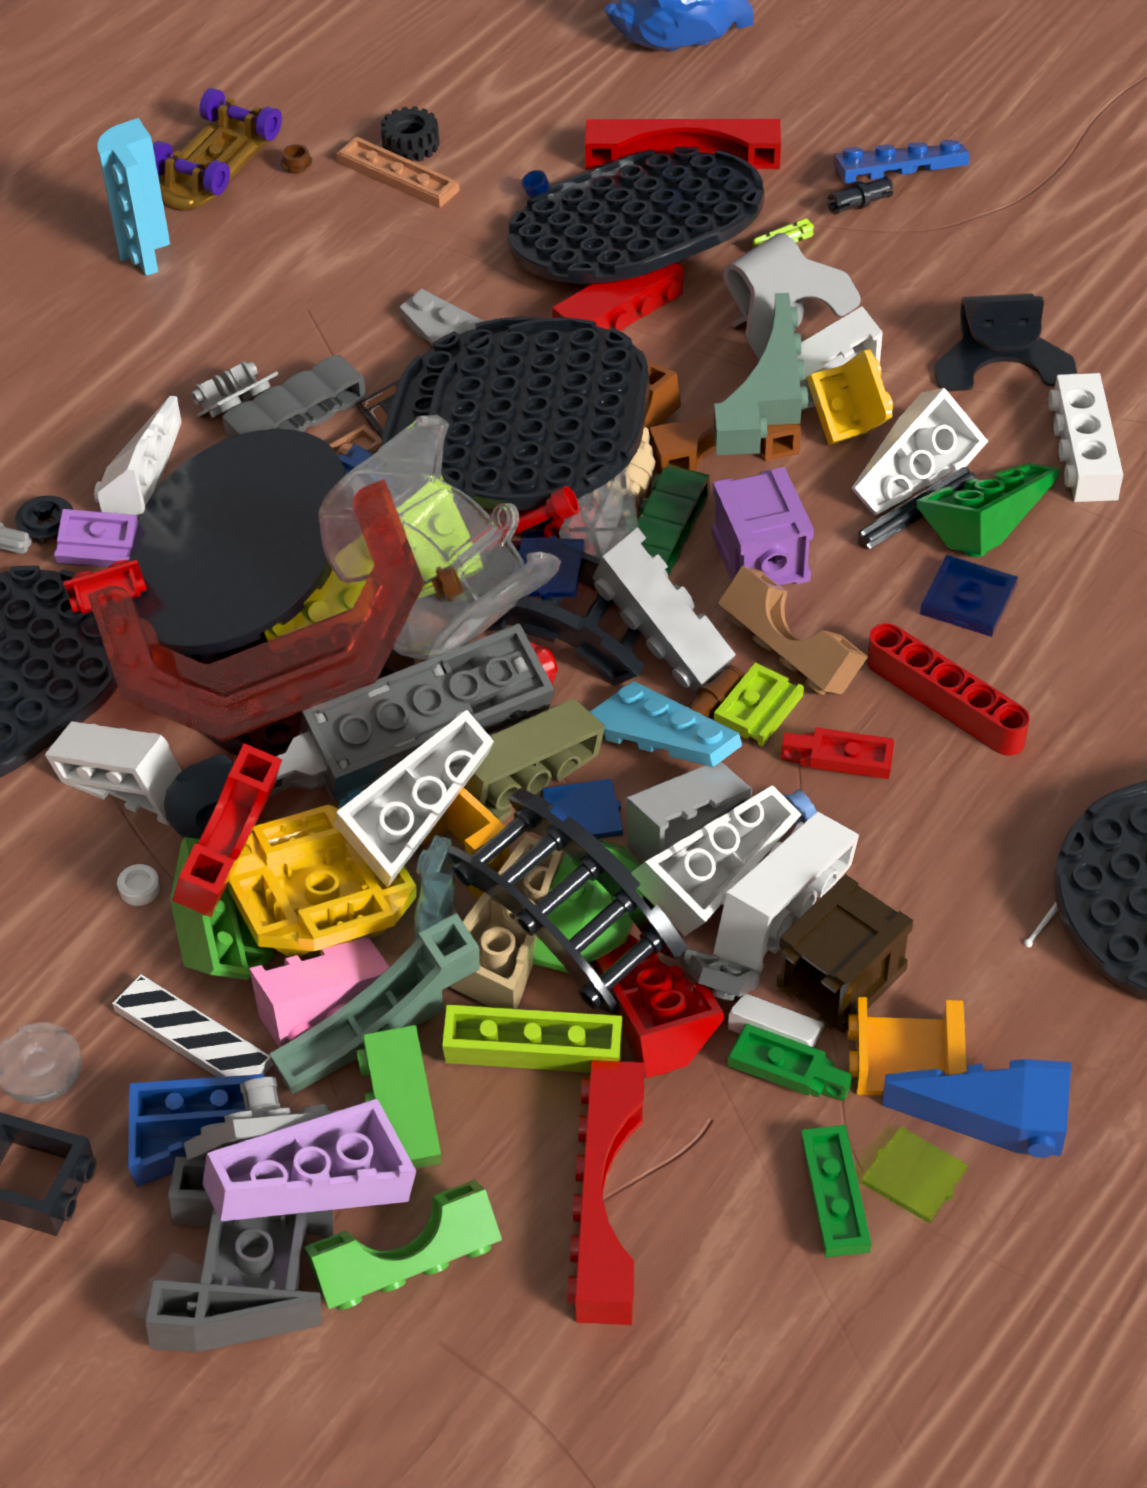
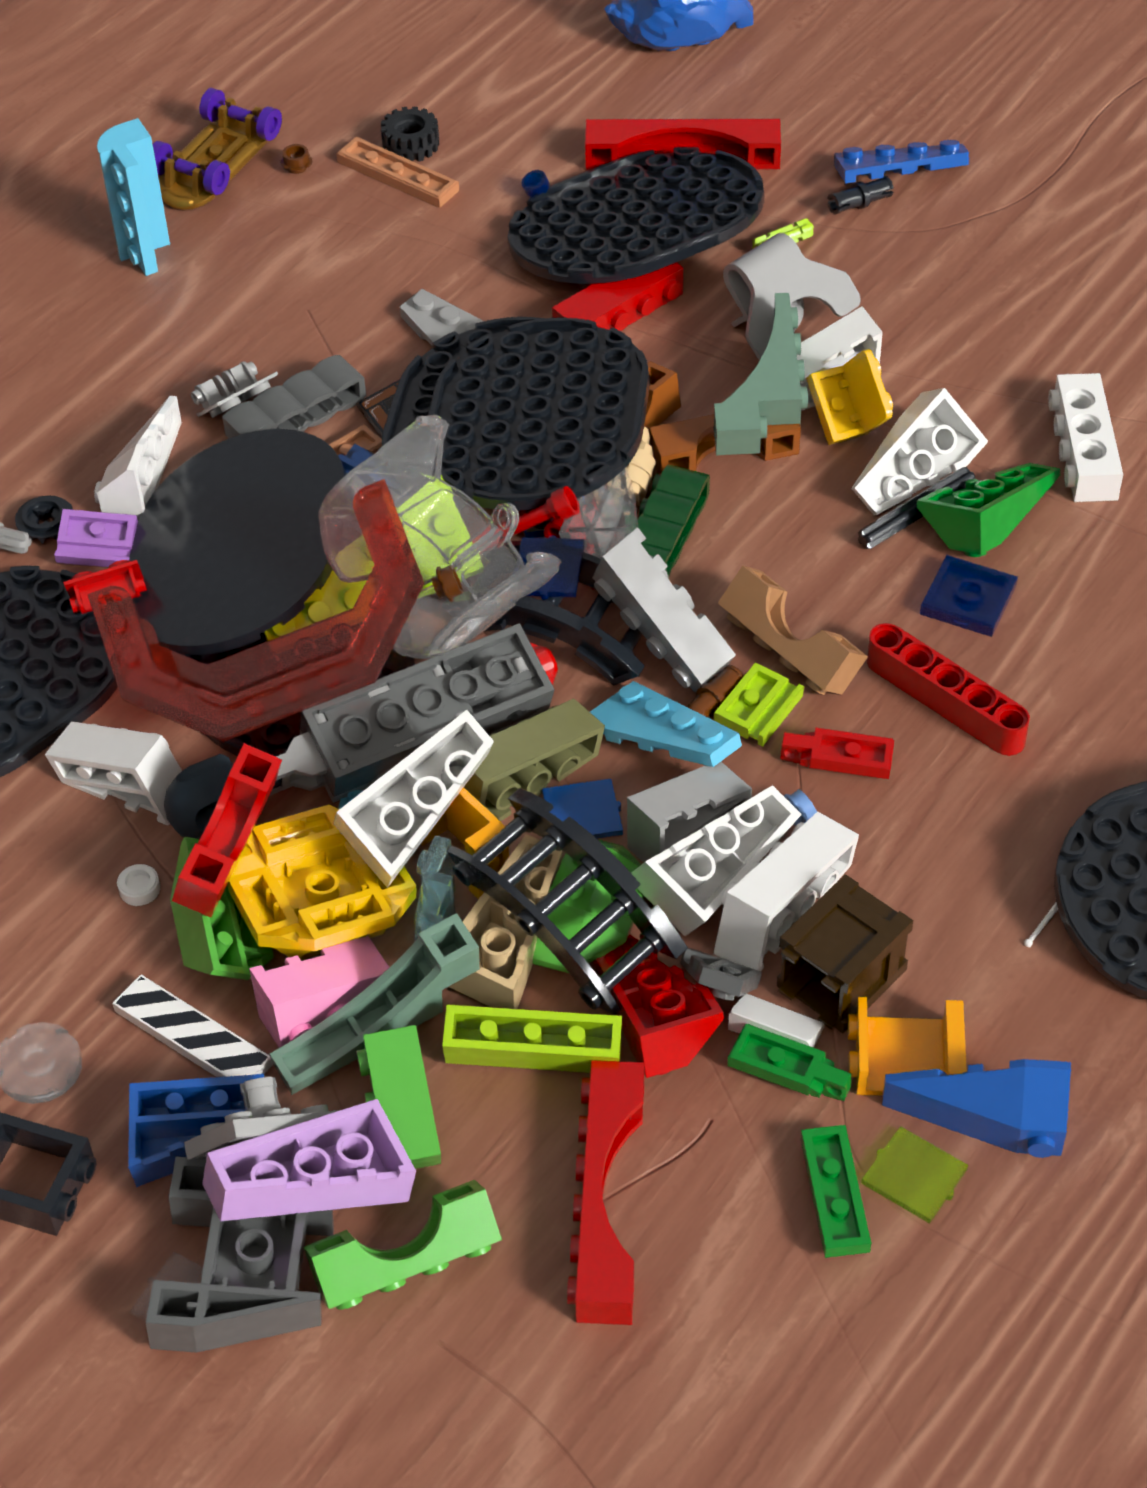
(763, 526): medium lavender container -> none
(1001, 331): black piece -> none

